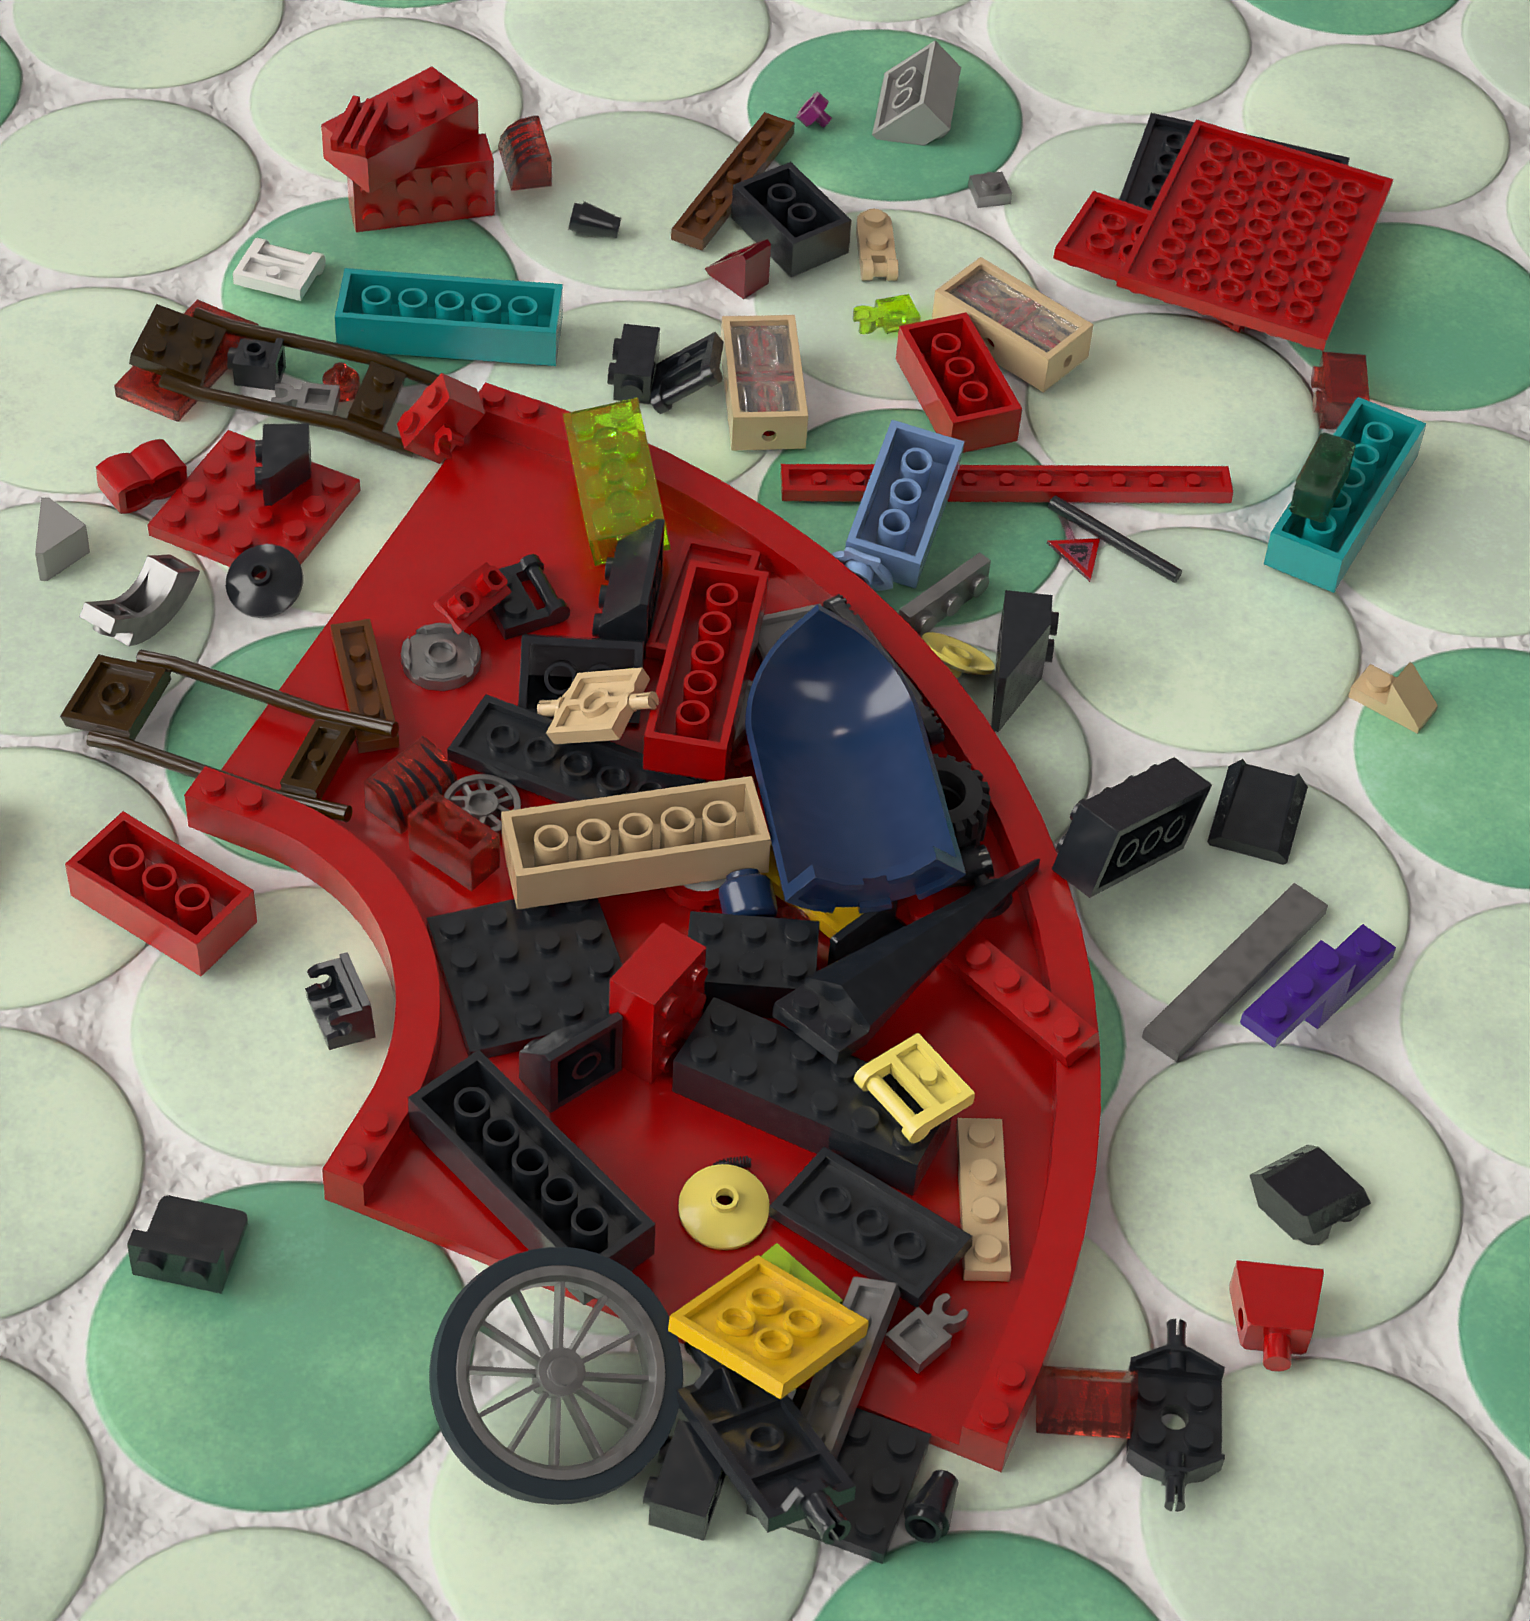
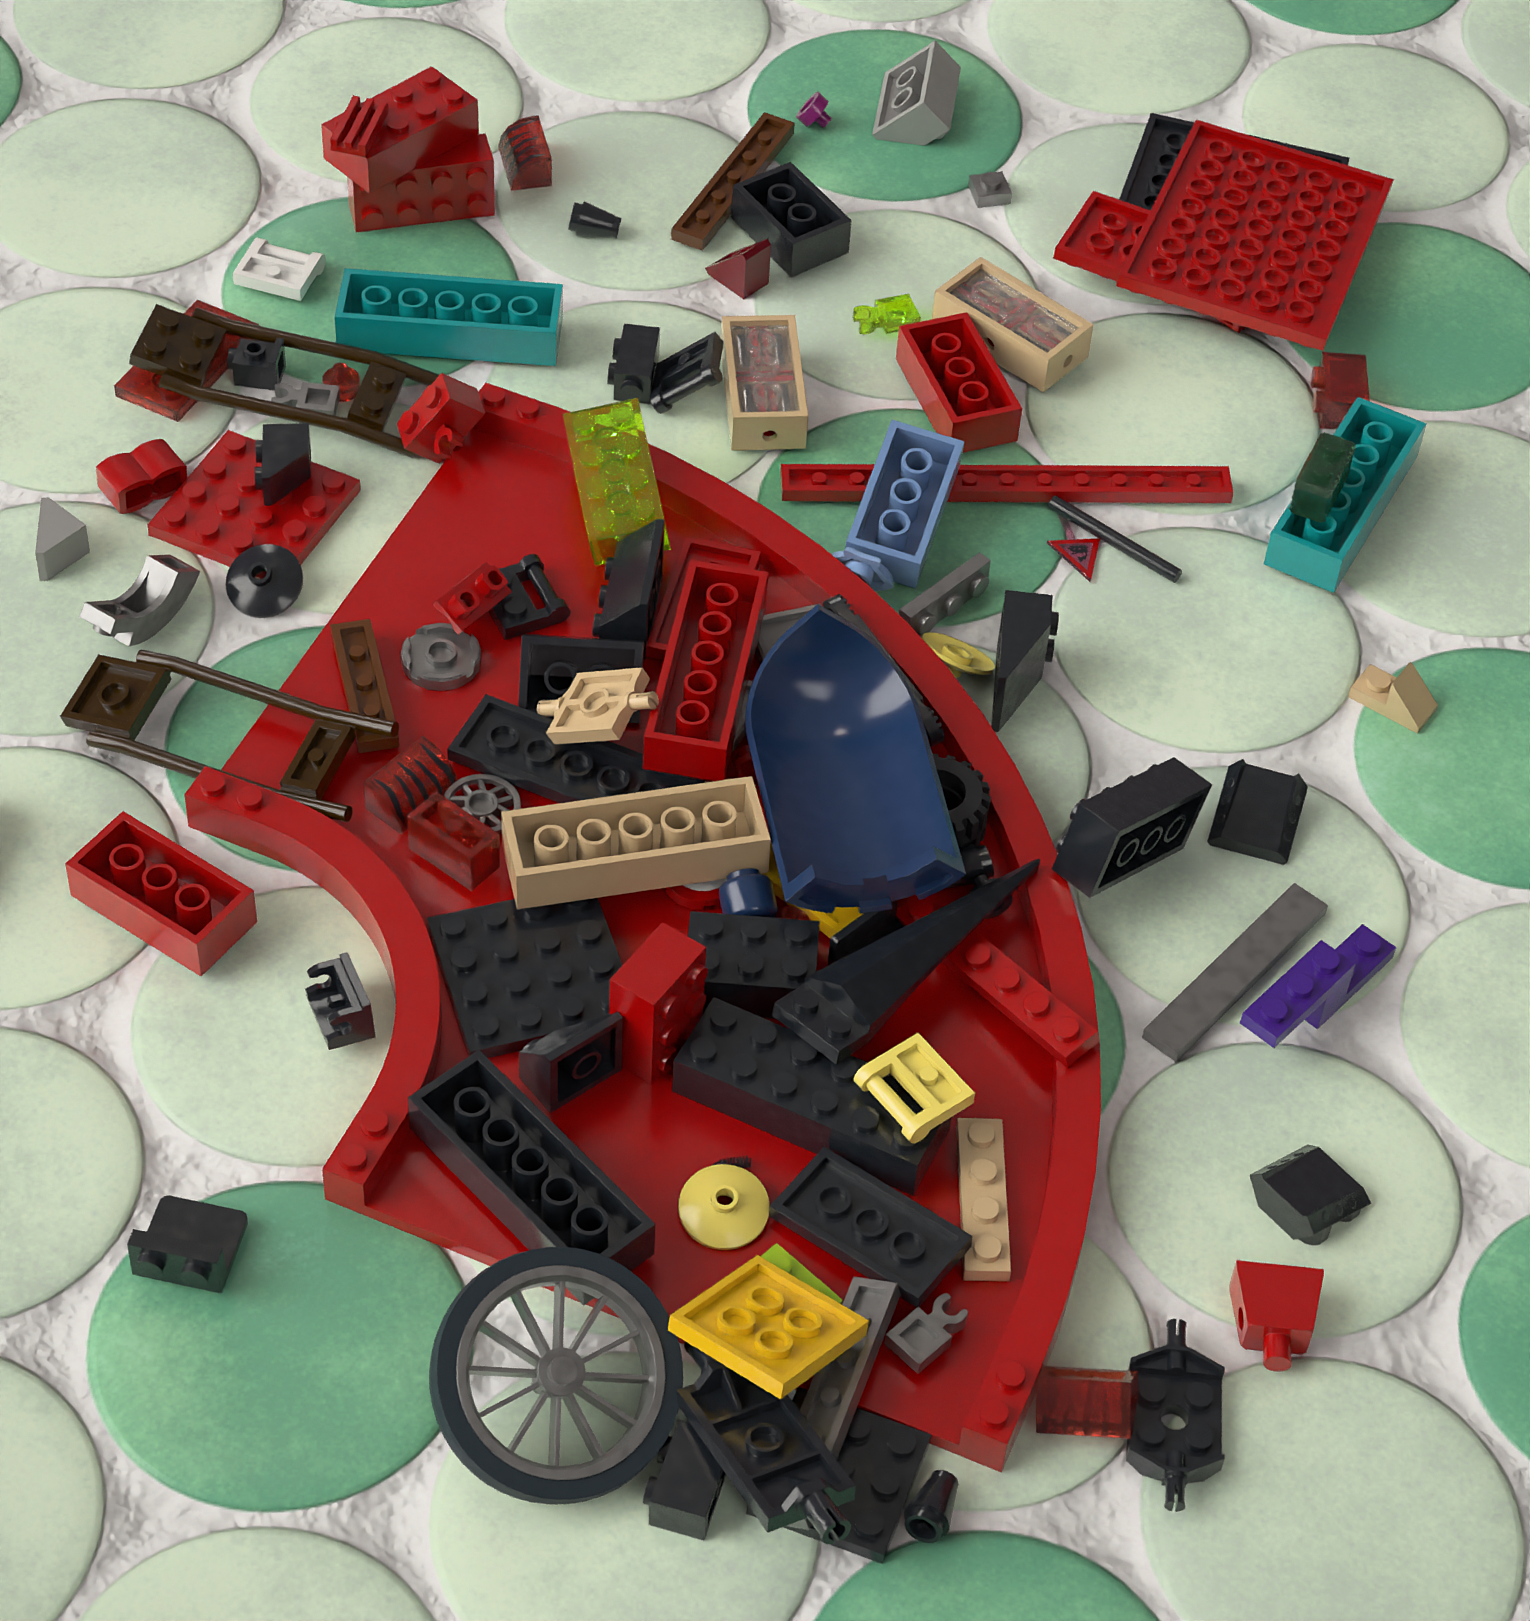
(876, 246): tan plate -> none

